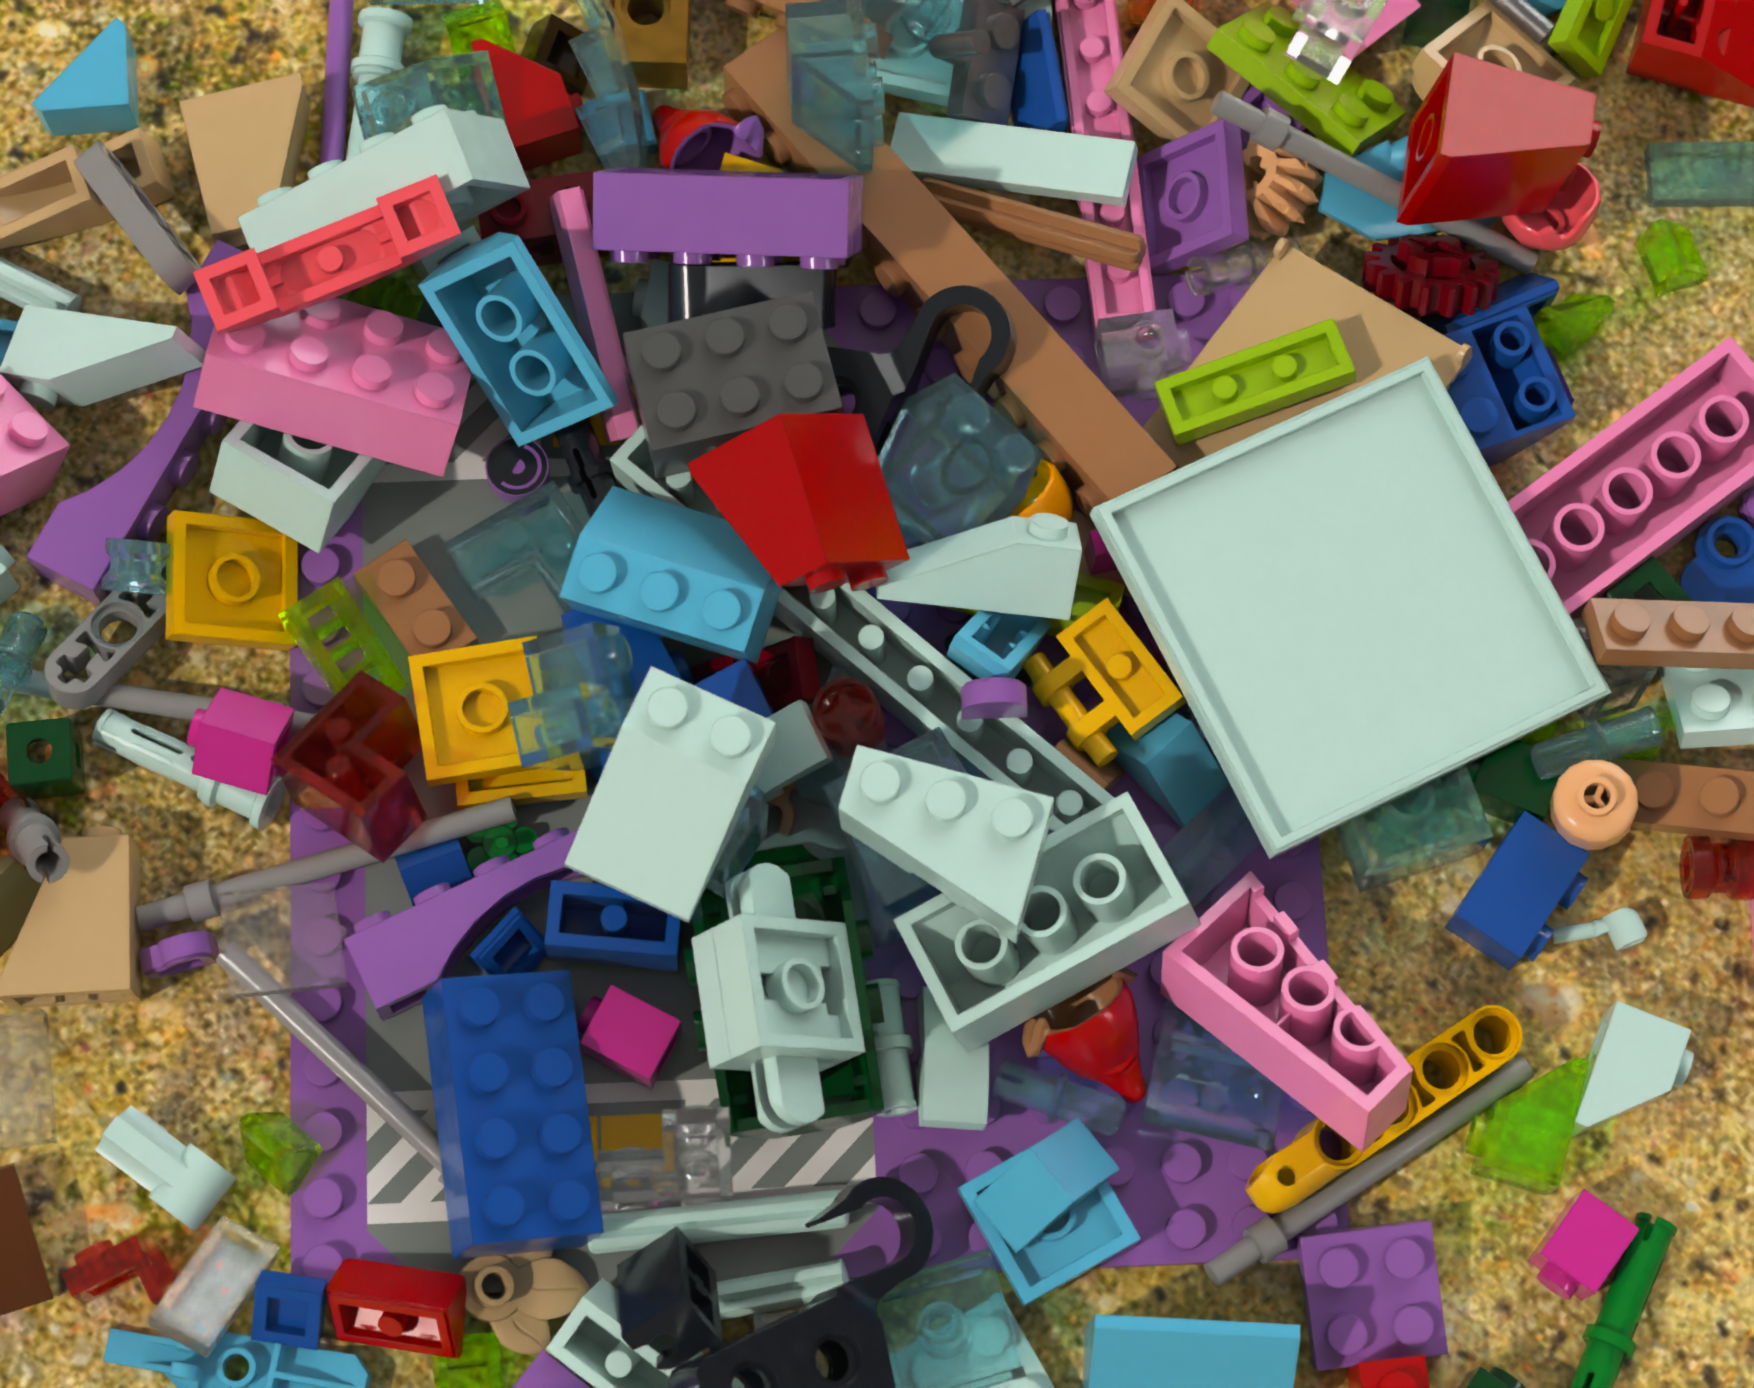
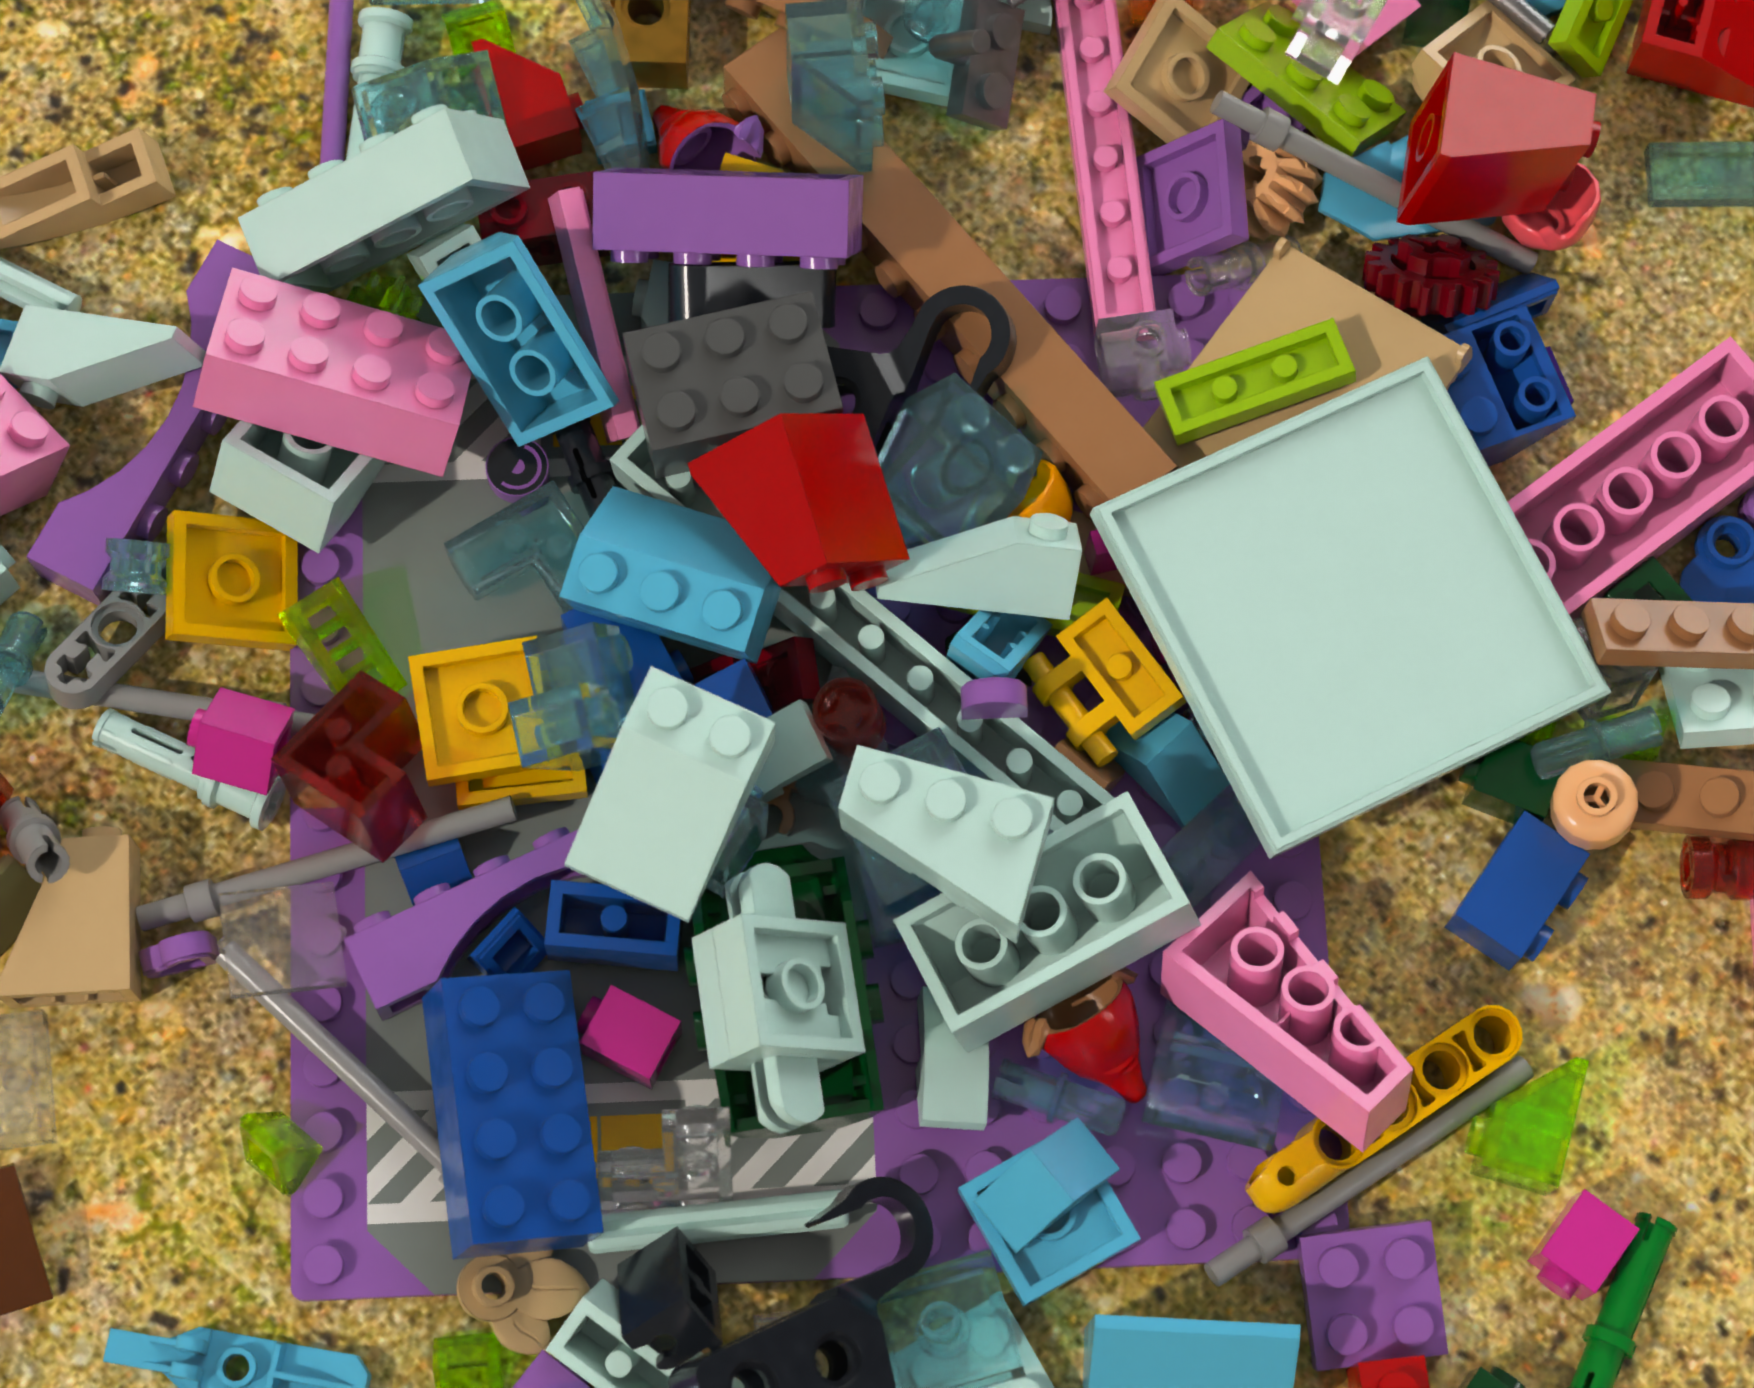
(56, 777): dark green piece -> none
(95, 90): medium azure slope -> none
(107, 1267): clear red bracket -> none
(138, 217): light grey beam -> none
(176, 1175): light aqua piece -> none
(214, 1286): clear tile -> none
(245, 147): tan slope -> none
(289, 1309): blue plate -> none
(329, 259): coral slope -> none
(398, 1307): red slope -> none
(413, 602): medium nougat plate -> none
(499, 842): green plant -> none
(550, 47): dark brown slope -> none
(778, 1289): light aqua axle -> none
(893, 1053): light aqua pin -> none
(1016, 158): light aqua tile -> none
(1038, 87): blue slope -> none
(1039, 225): medium nougat axle -> none
(1416, 832): clear light blue brick -> none
(1572, 322): clear neon green slope -> none
(1622, 926): light aqua hand -> none
(1631, 1065): light aqua slope -> none
(1670, 257): clear neon green slope -> none

